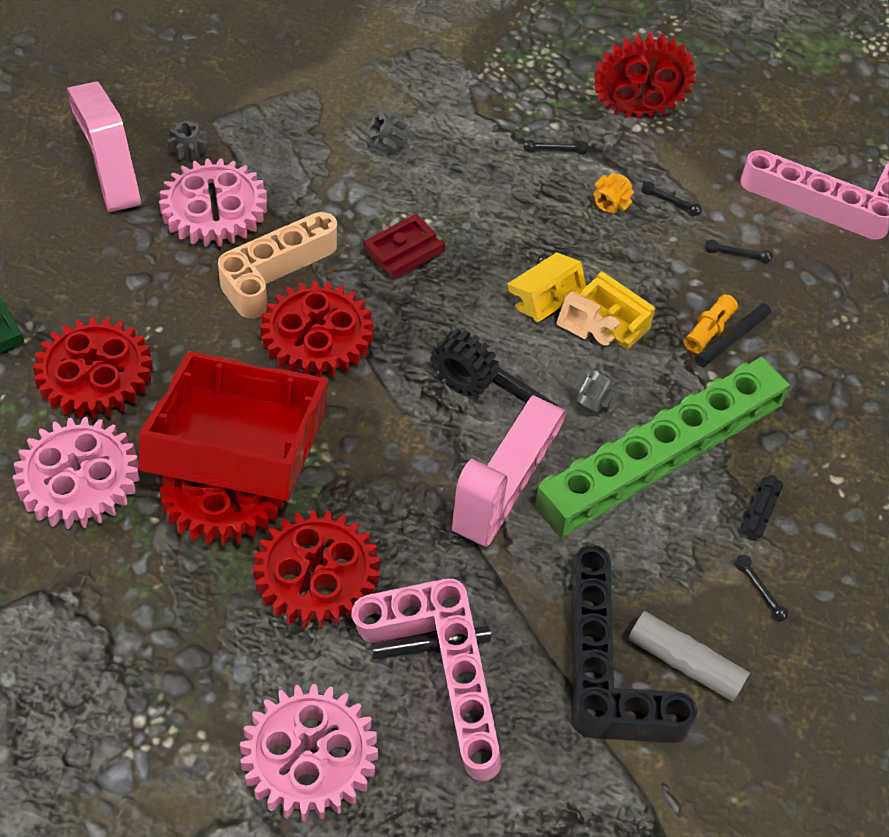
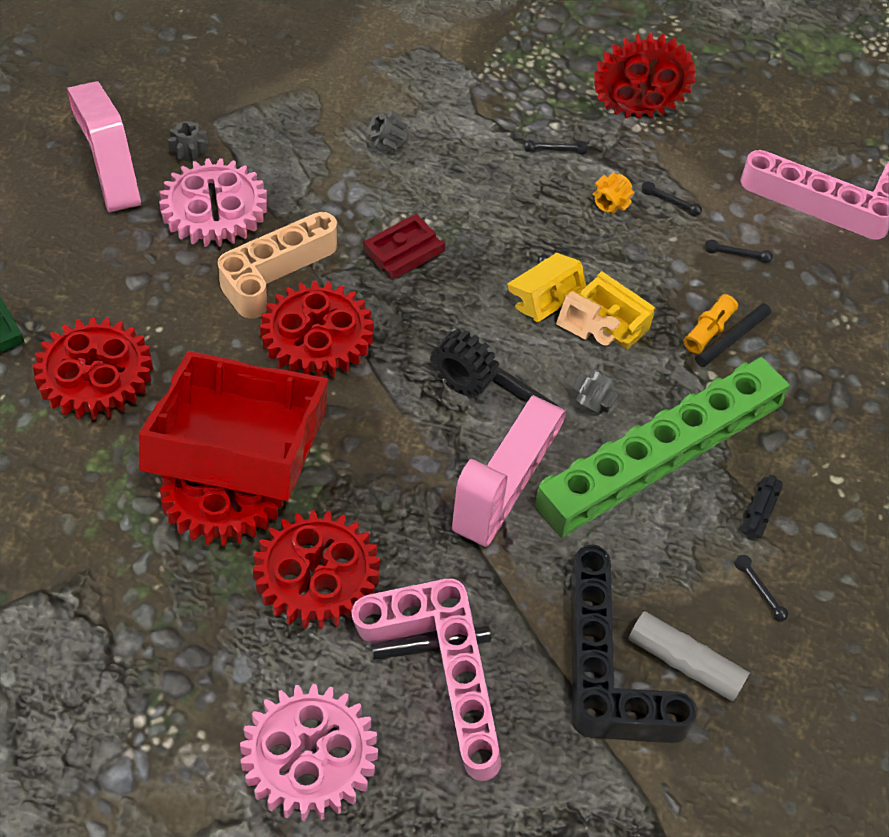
(76, 472): bright pink gear -> none

